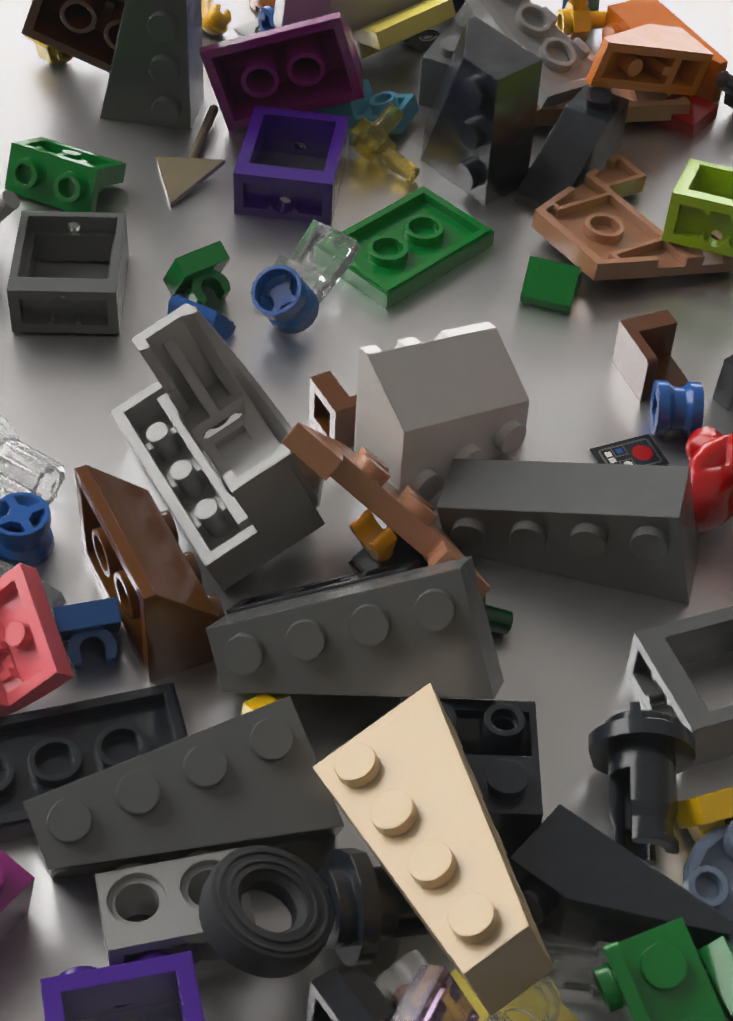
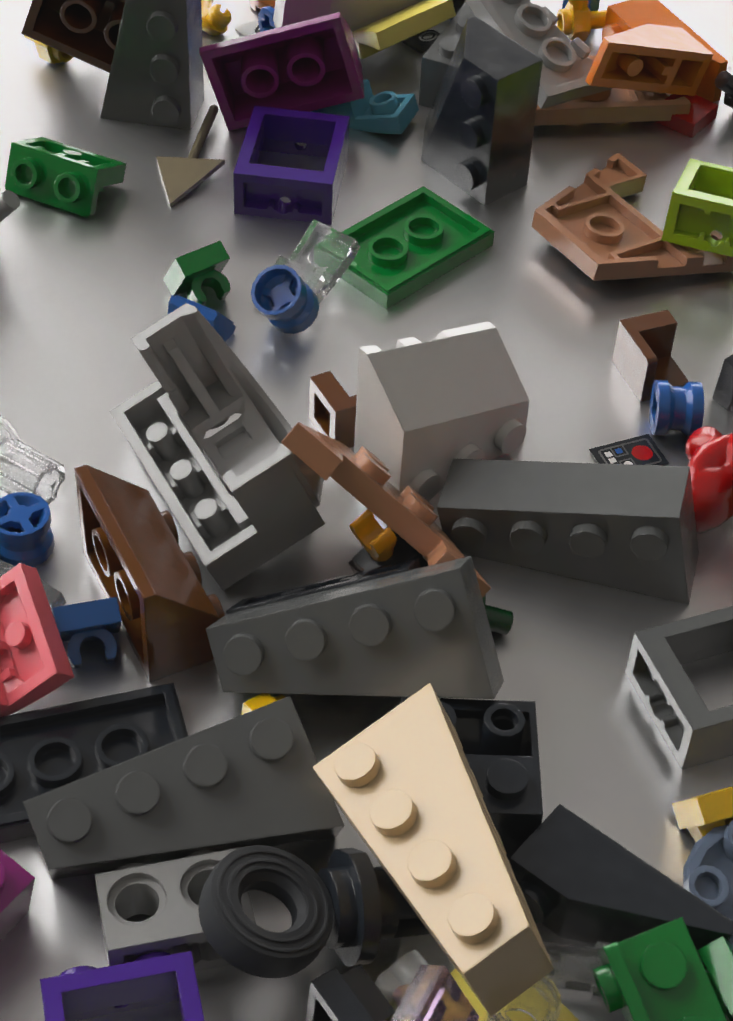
(68, 303): dark grey window -> none
(373, 141): clear yellow piece -> none
(551, 284): green slope -> none
(580, 141): black slope -> none
(641, 757): black piece -> none

